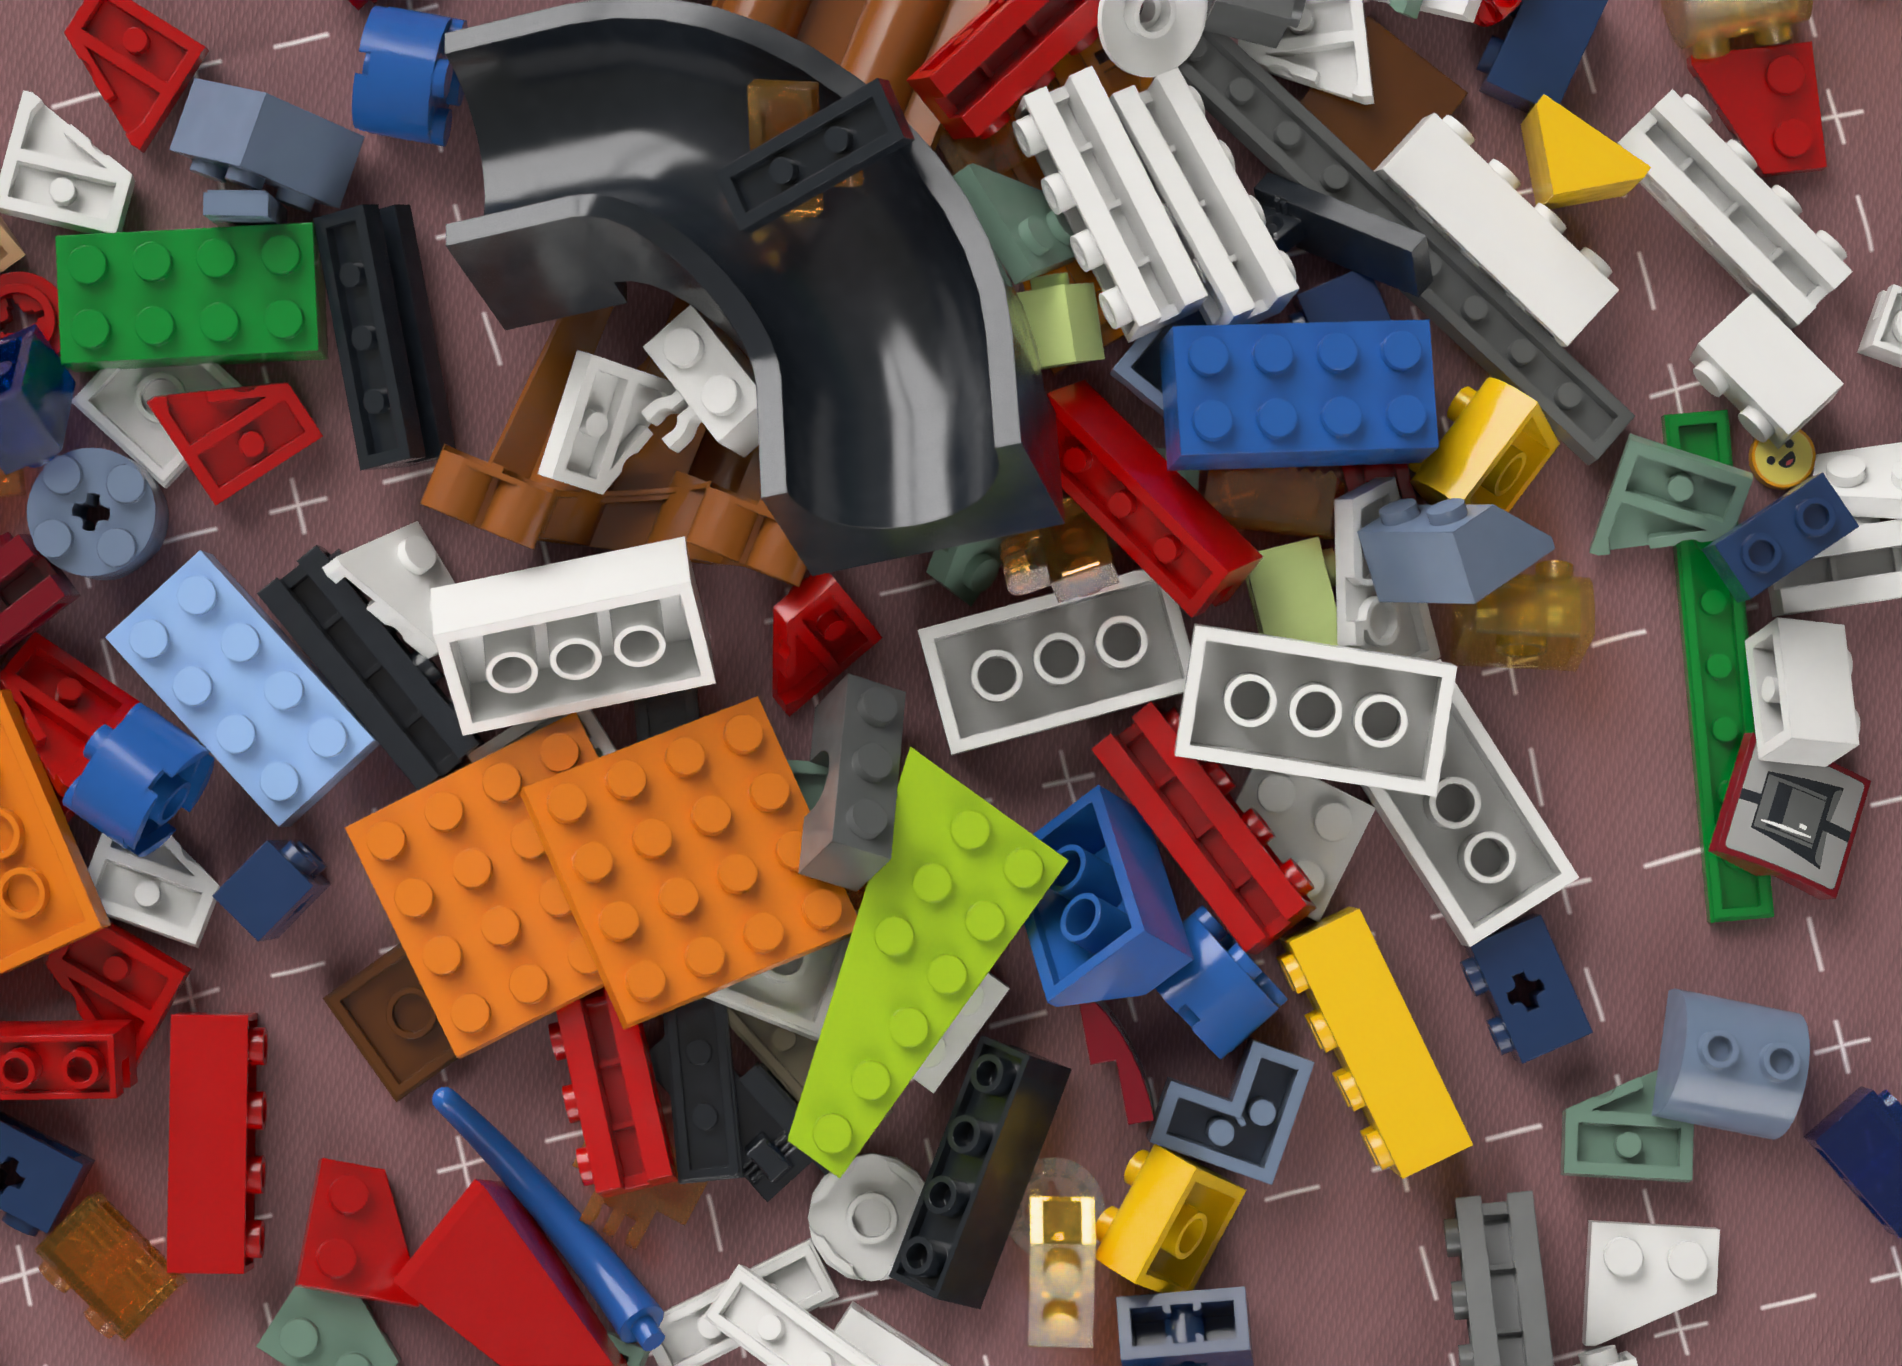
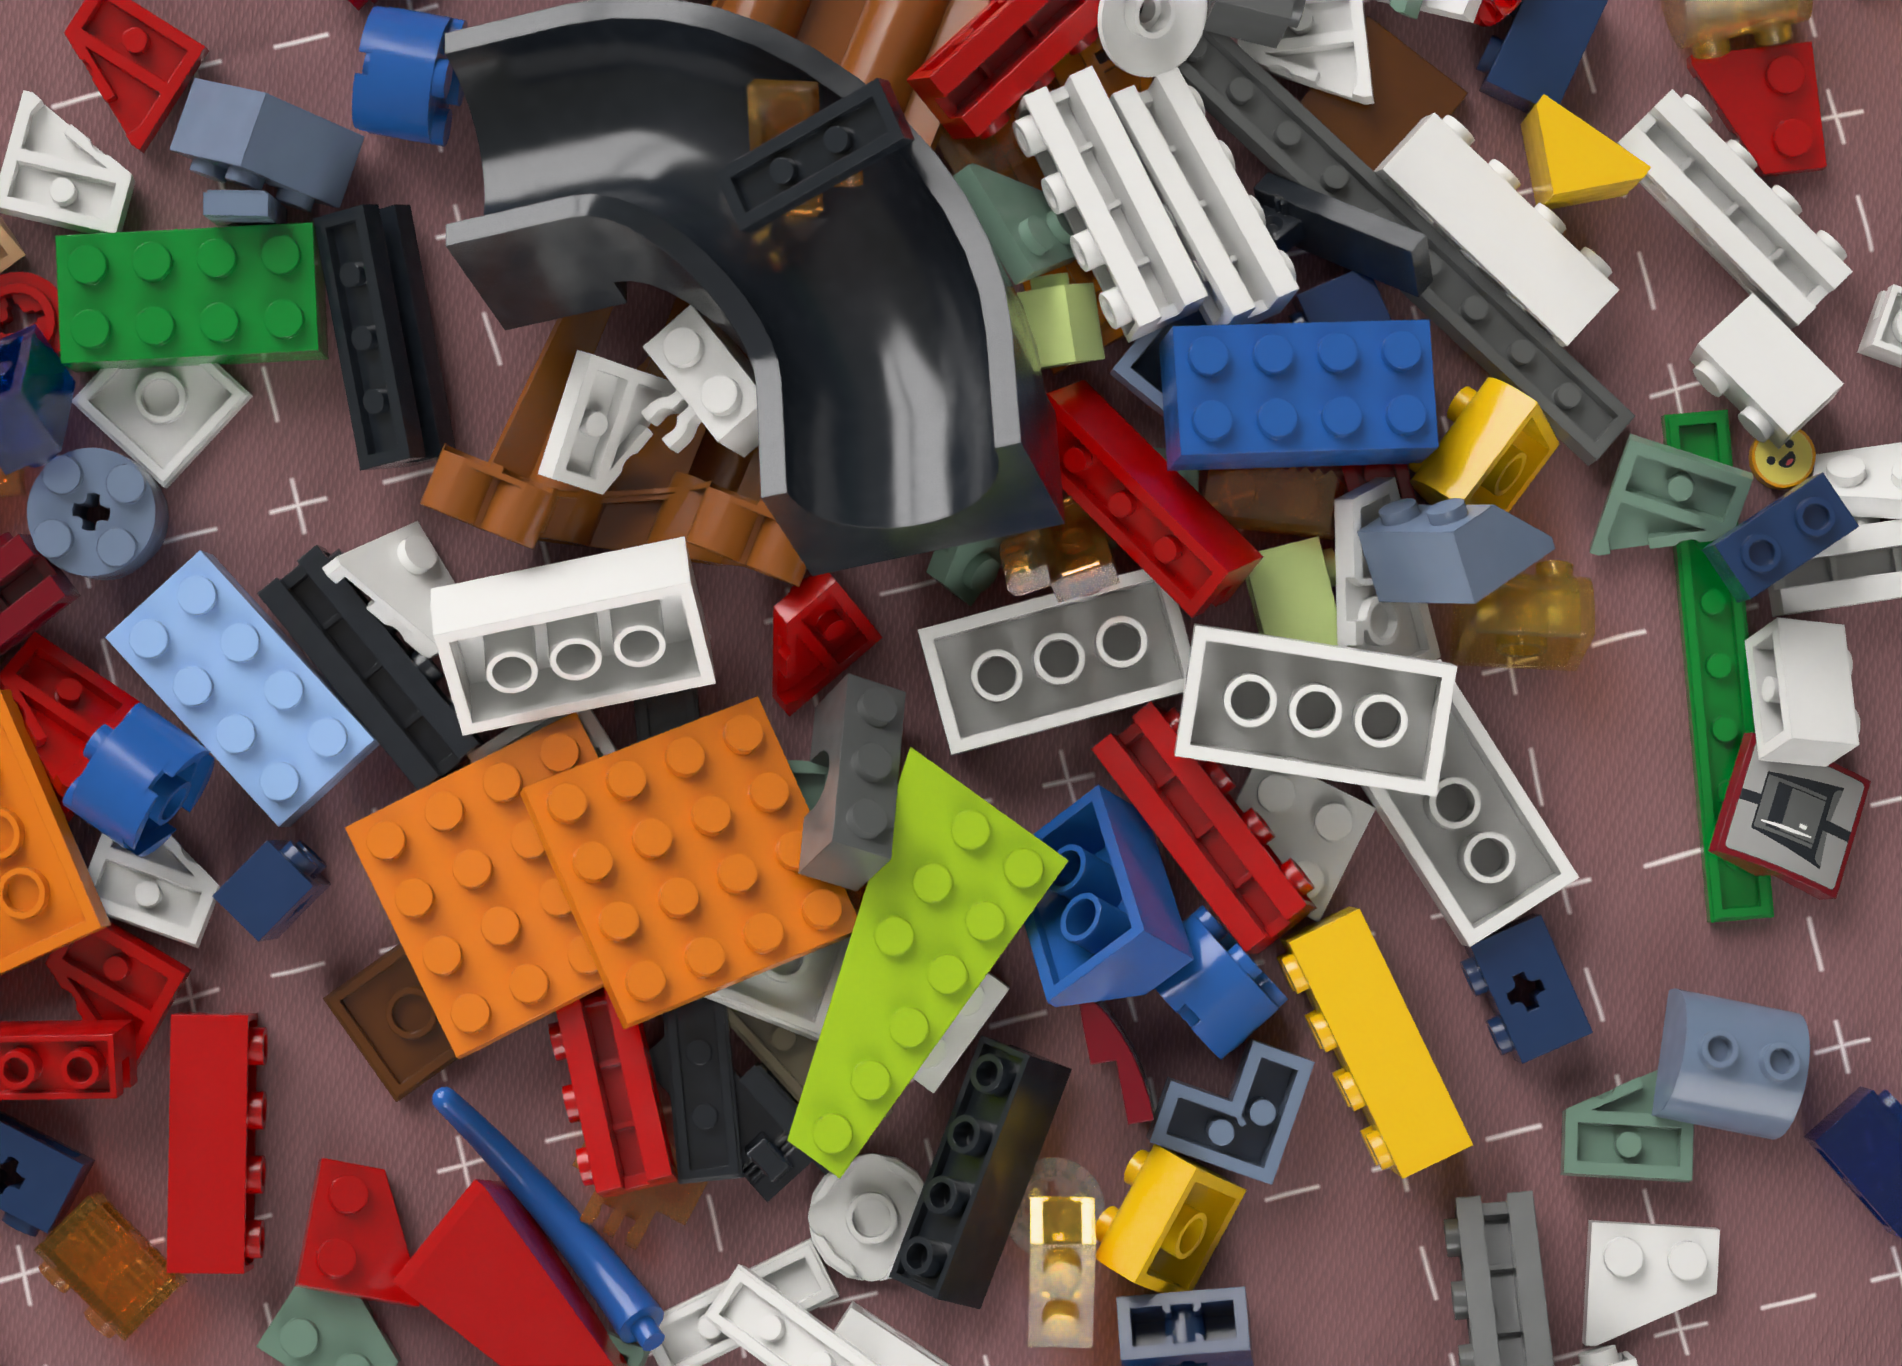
(235, 432): red wing -> none

